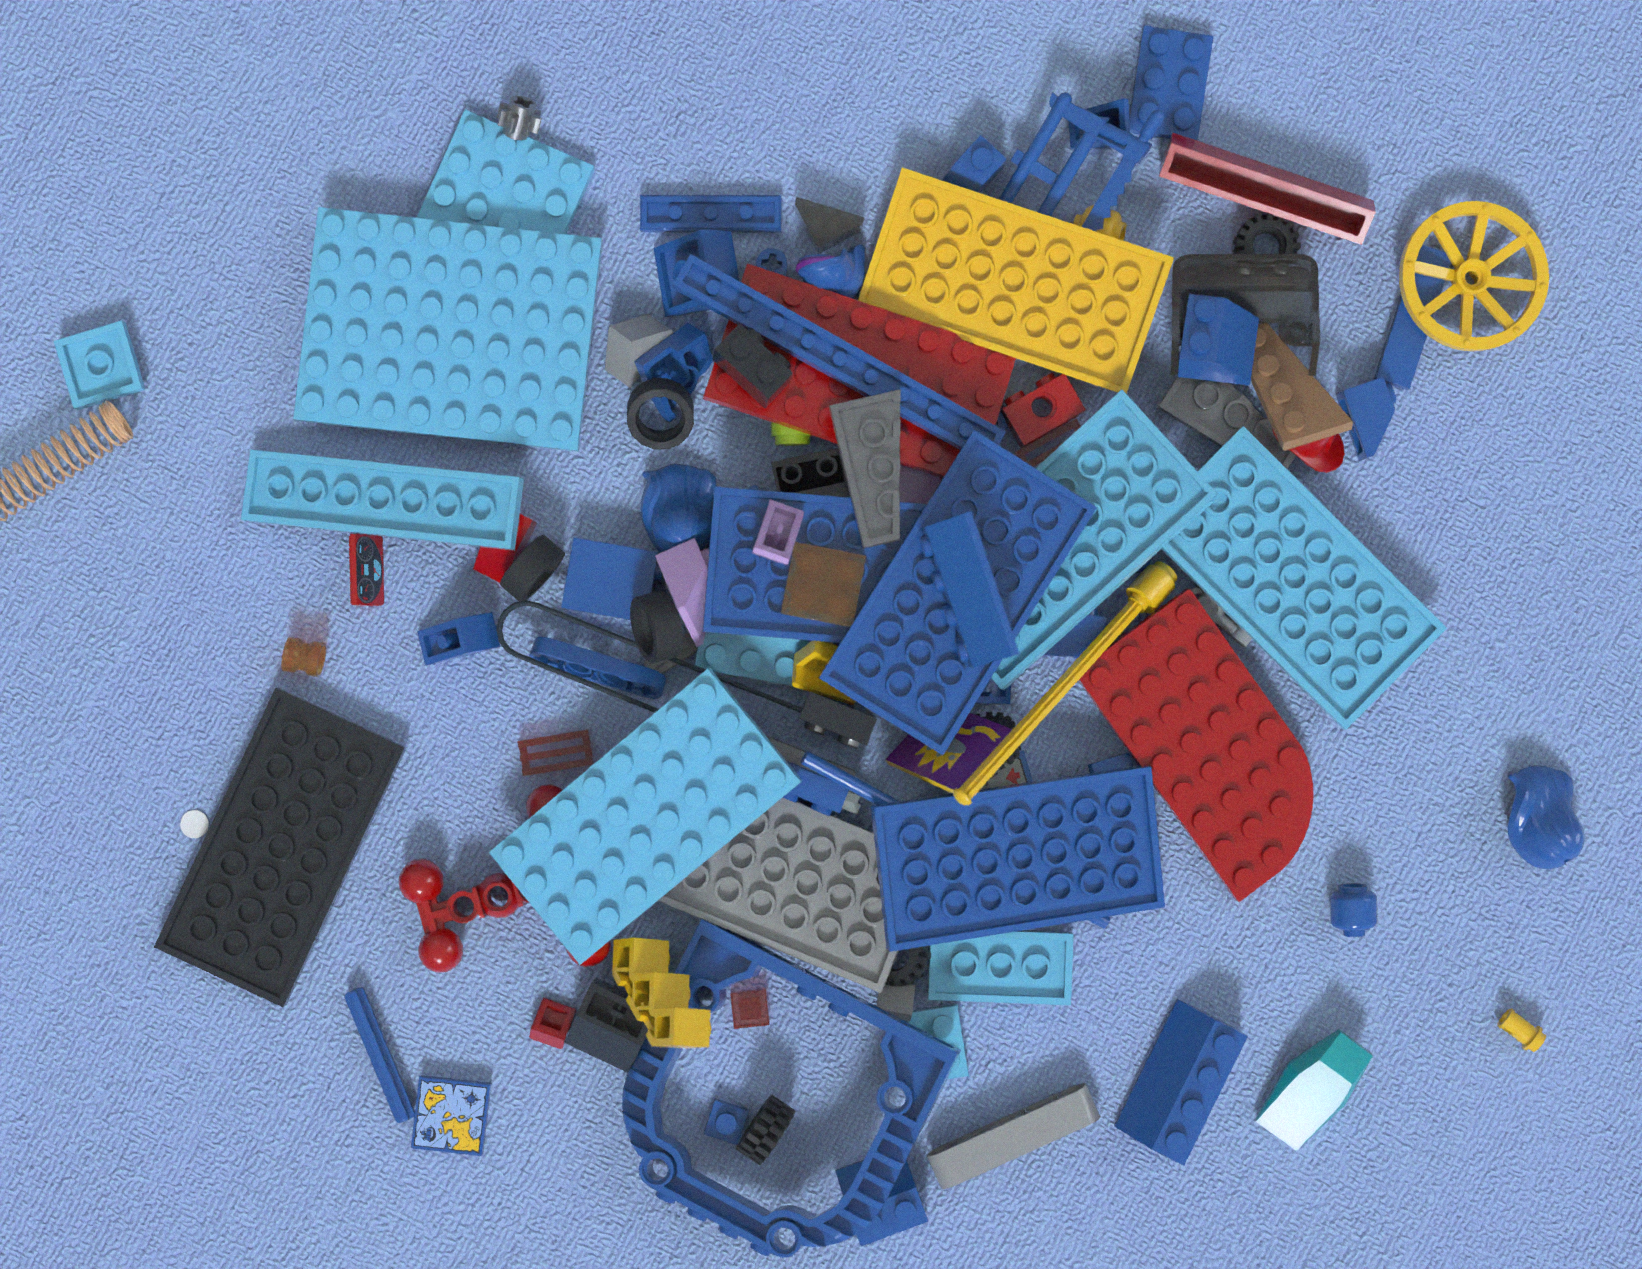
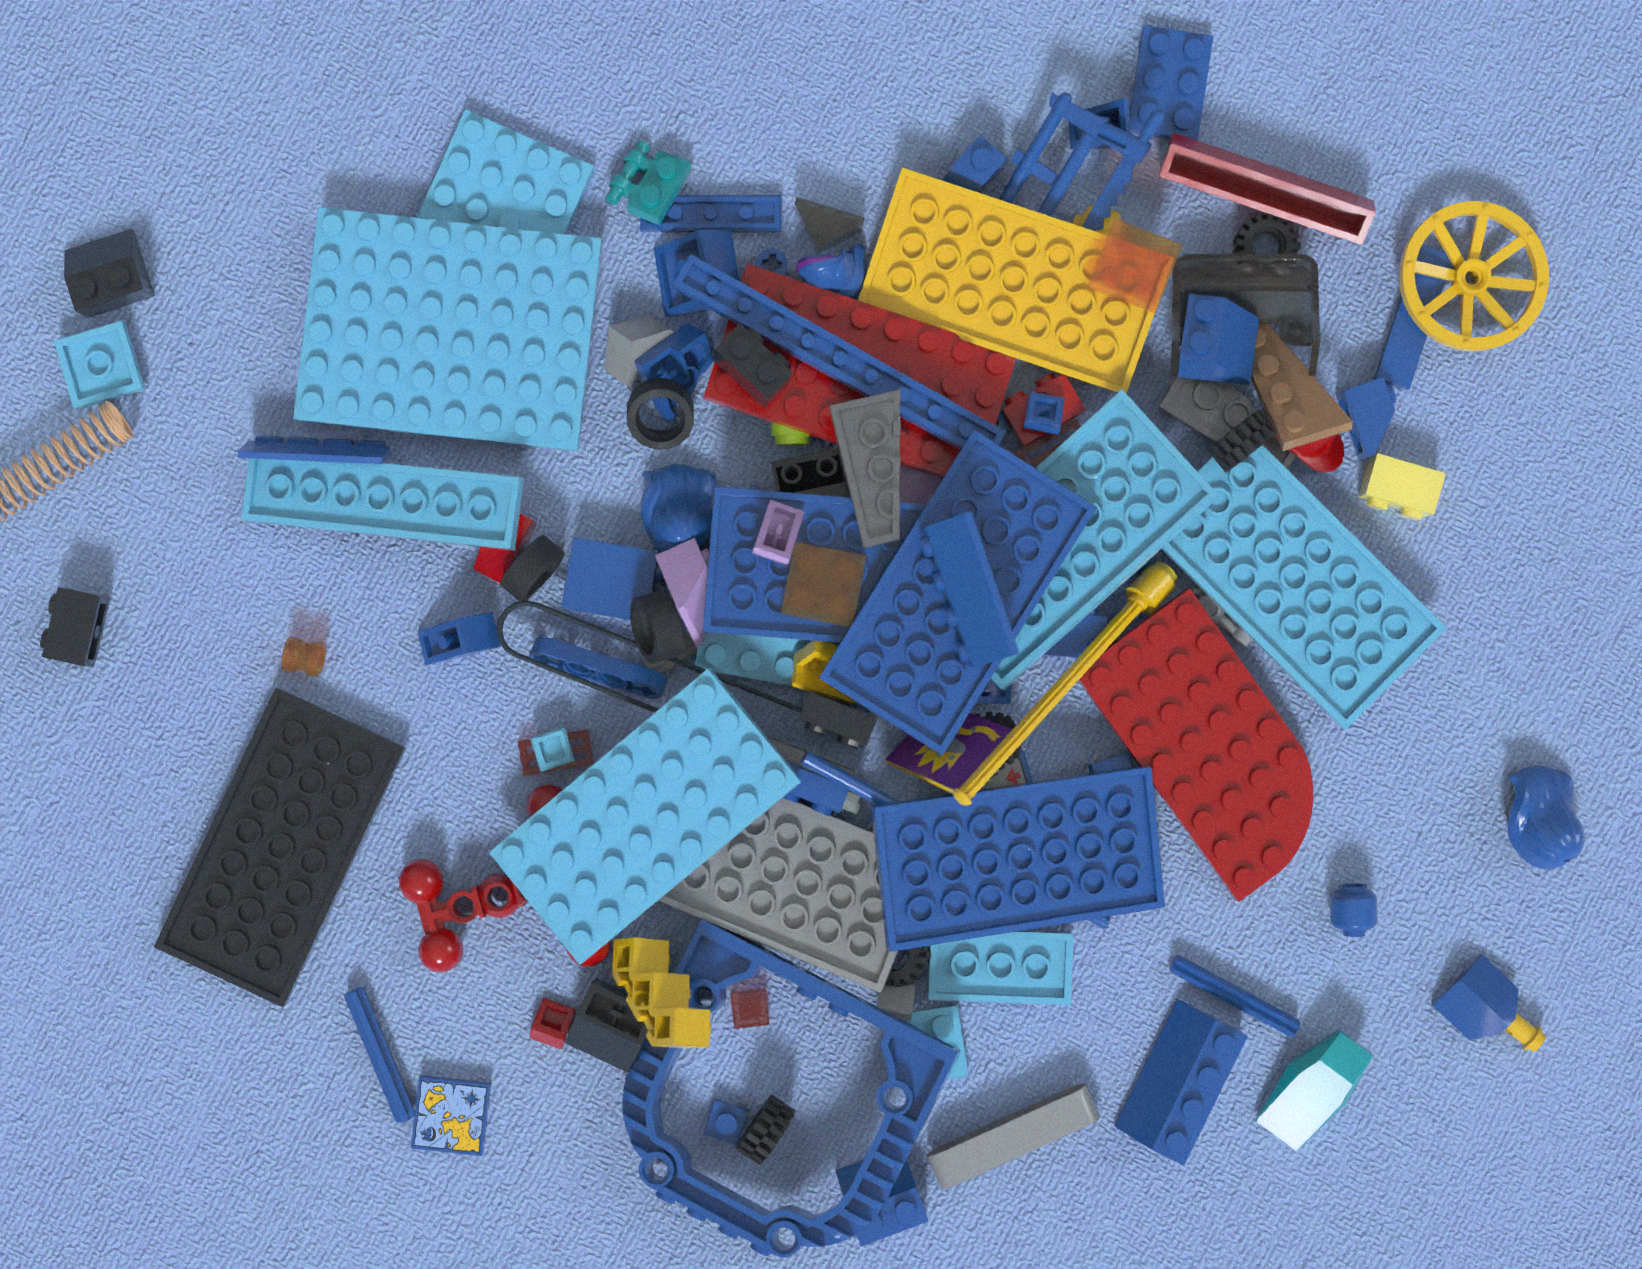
(74, 627): none -> black brick
(106, 274): none -> black slope
(194, 824): white sticker -> none
(310, 450): none -> blue windscreen
(366, 570): slope -> none
(519, 117): flat silver gear -> none
(553, 749): none -> medium azure tile
(658, 186): none -> teal plate
(1044, 413): none -> blue tile
(1135, 266): none -> clear orange plate
(1234, 996): none -> blue axle
(1242, 441): none -> black tyre
(1401, 486): none -> light yellow brick
(1480, 1001): none -> blue slope

